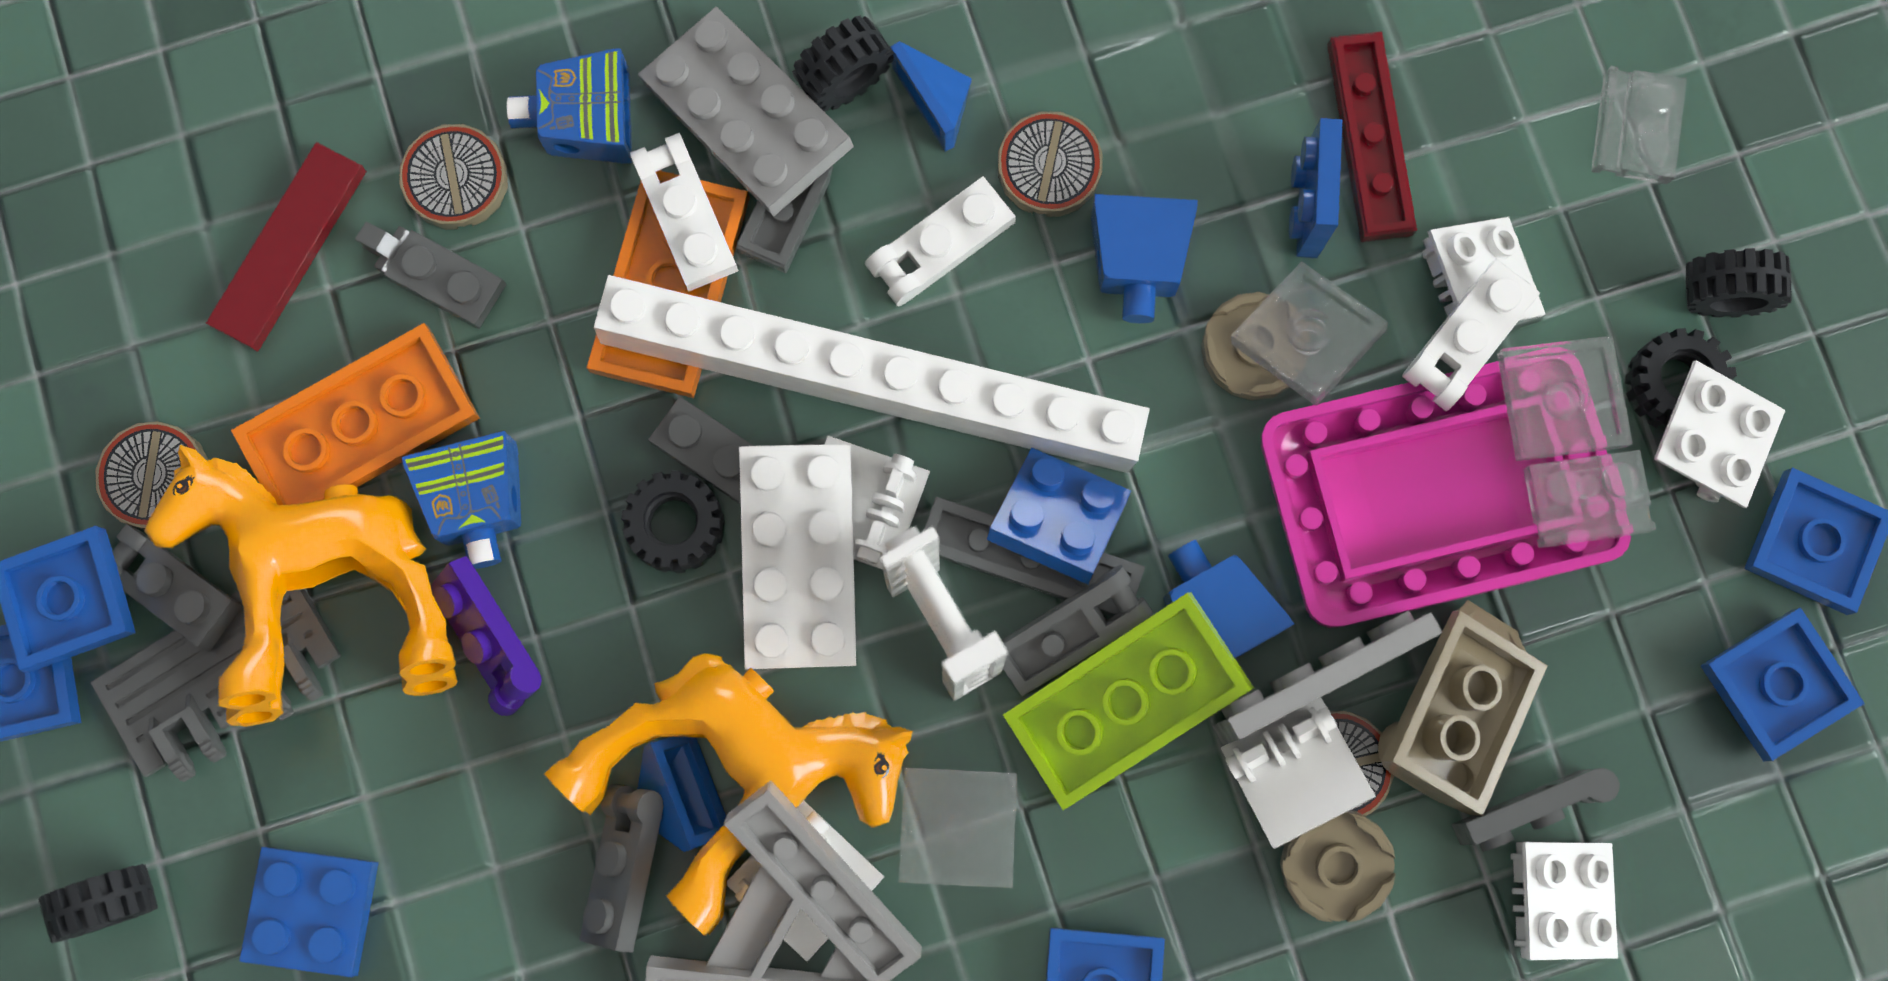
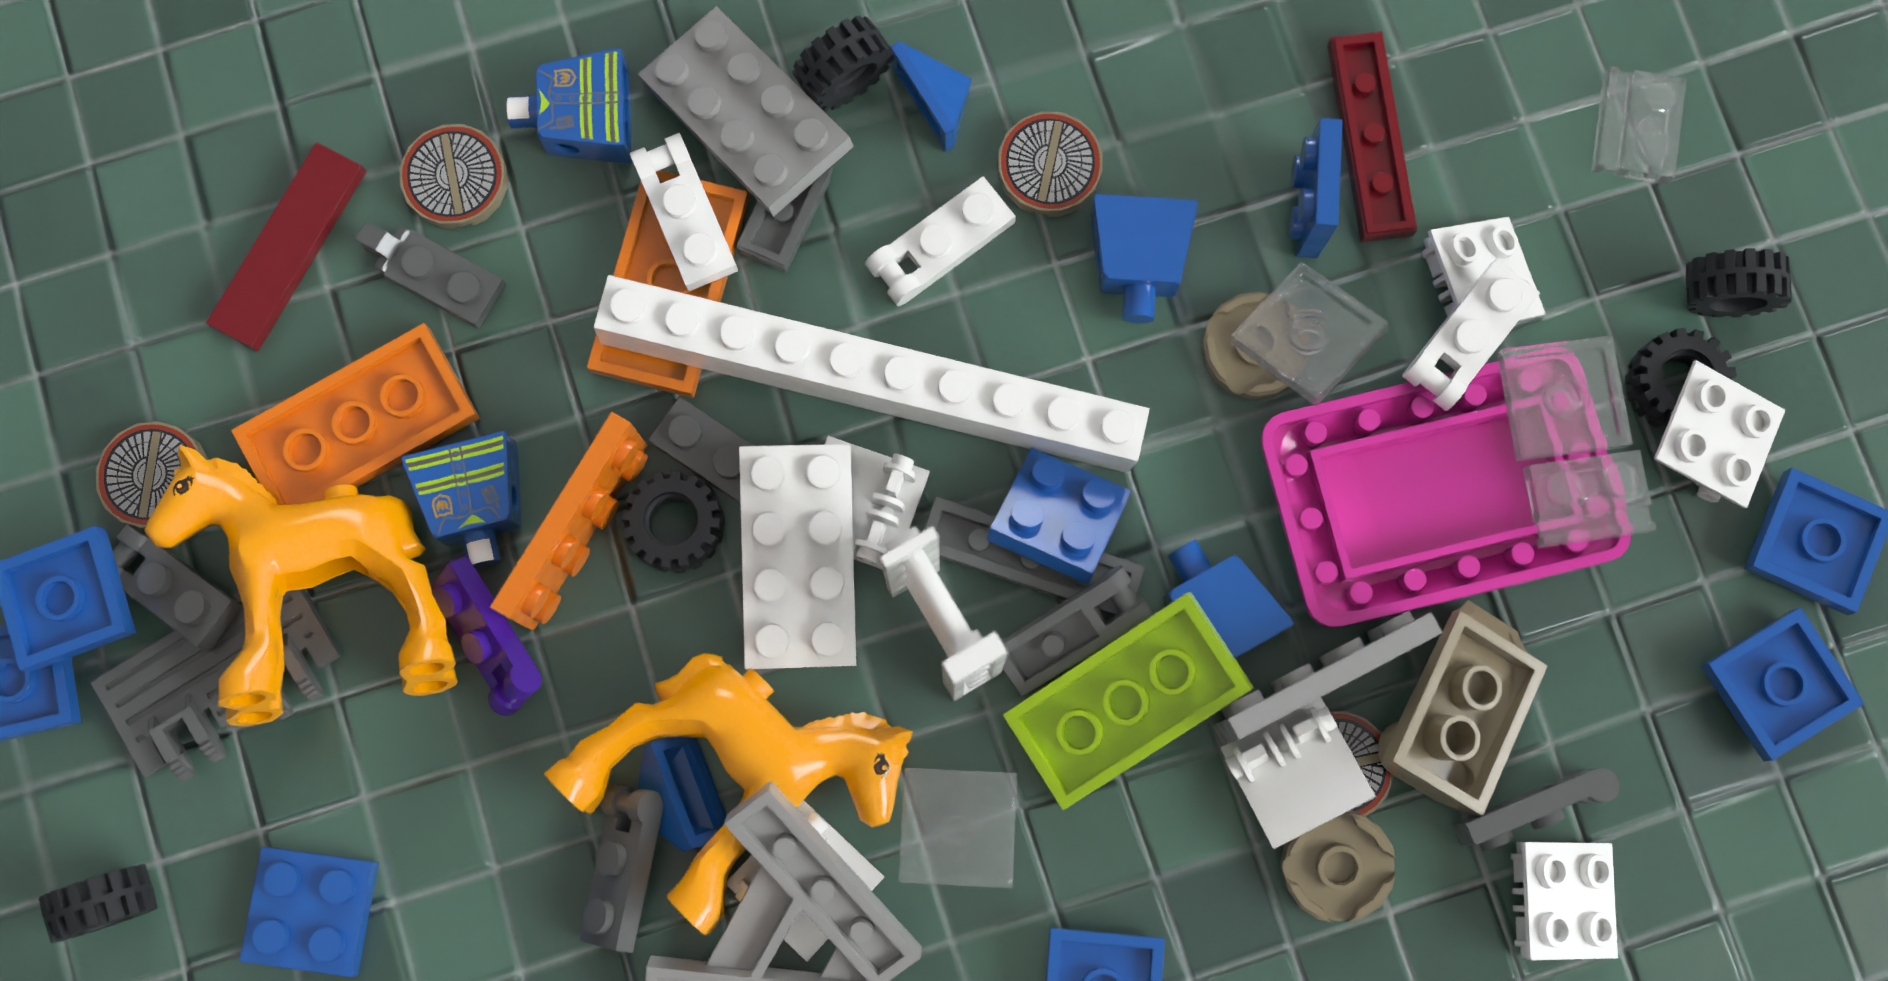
(562, 538): none -> orange plate

